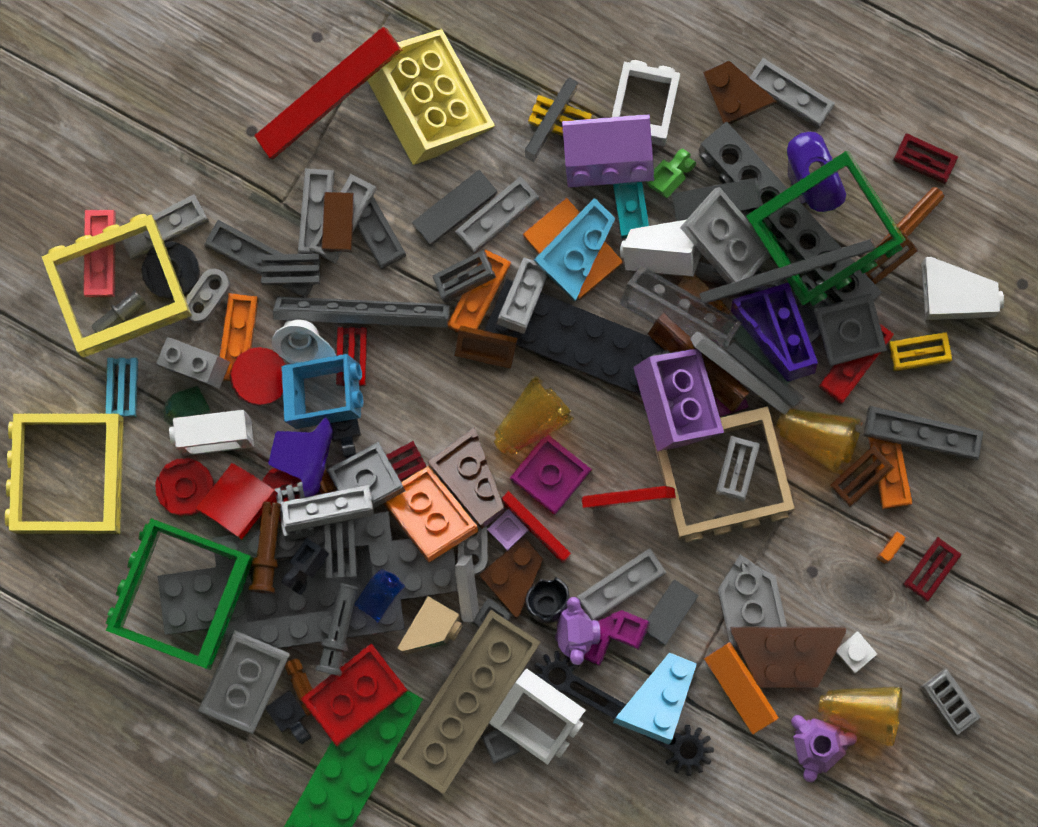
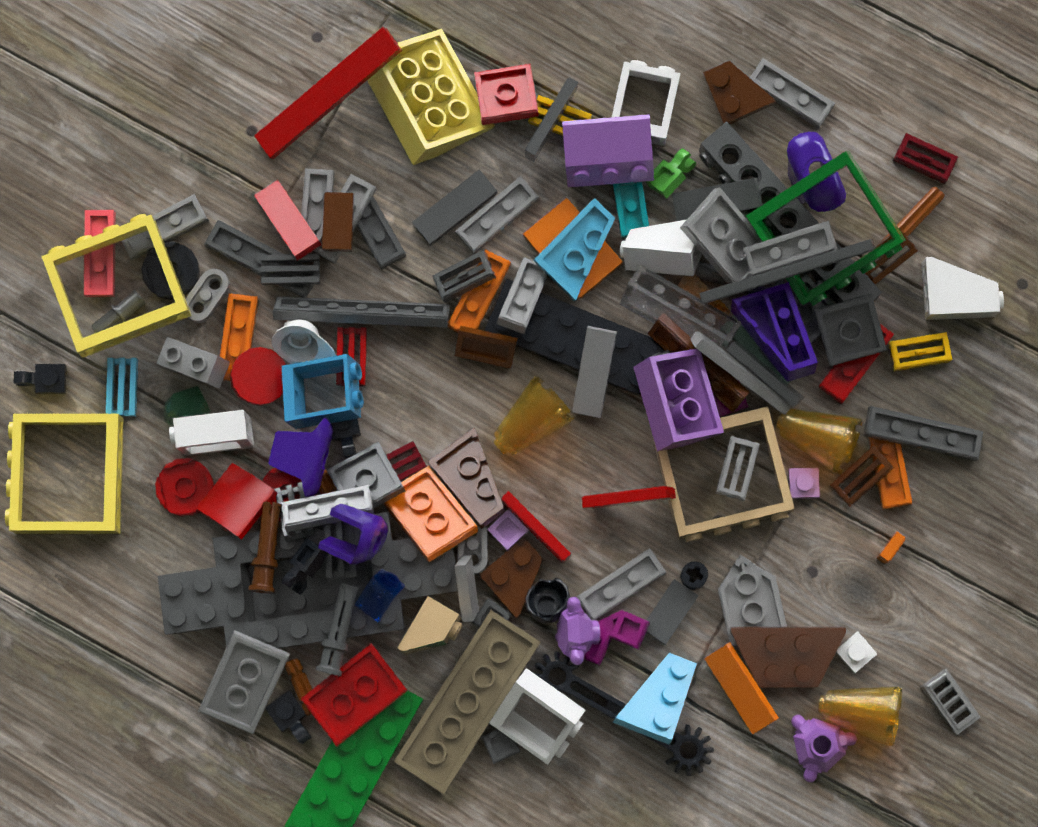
(46, 378): none -> black plate
(138, 564): green window -> none
(287, 220): none -> tile
(371, 540): none -> dark purple piece
(506, 94): none -> tile
(550, 474): magenta tile -> none
(594, 371): none -> light grey tile
(703, 573): none -> black bush
(790, 248): none -> light grey tile
(804, 483): none -> lavender plate
(917, 590): dark red tile -> none

